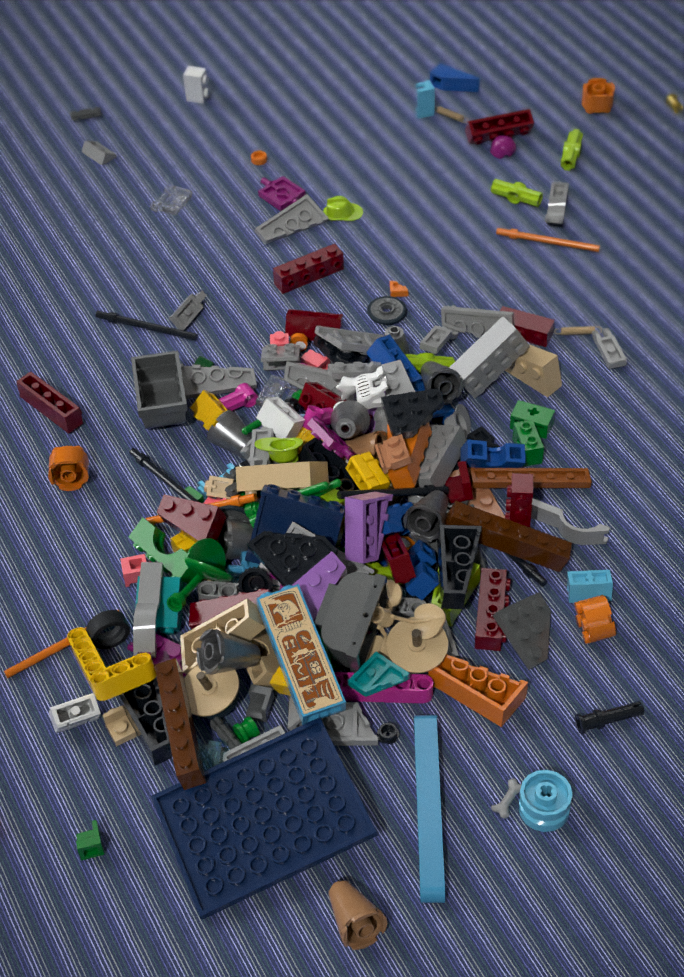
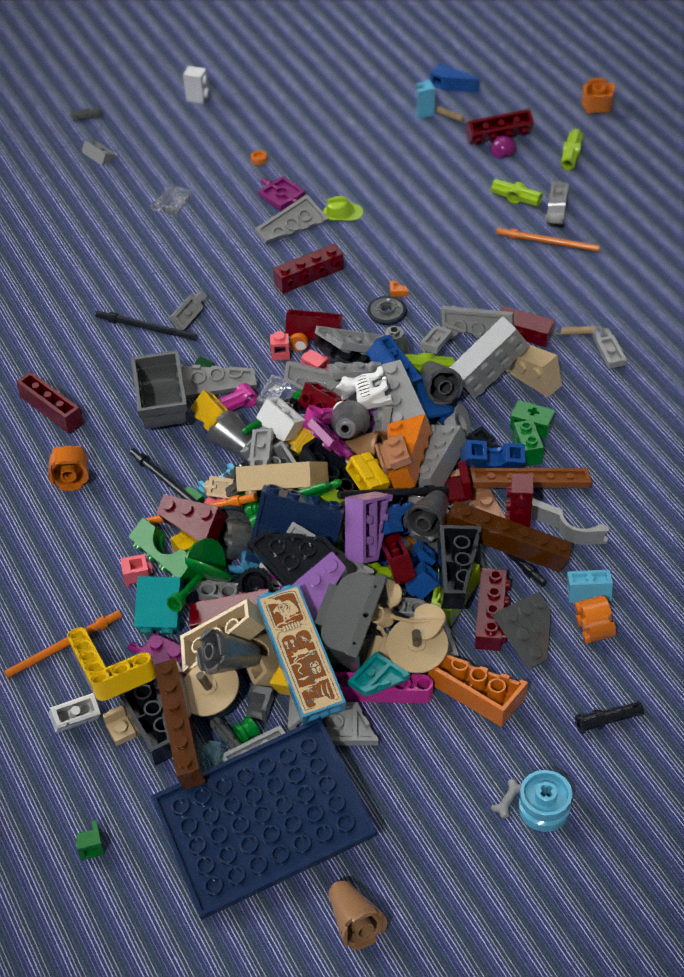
(104, 620): black tyre -> none
(146, 609): light grey piece -> none
(275, 356): light grey bracket -> none
(280, 449): lime piece -> none
(387, 728): black plate -> none
(411, 410): black plate -> none
(429, 810): dark azure beam -> none
(672, 100): clear yellow pin -> none

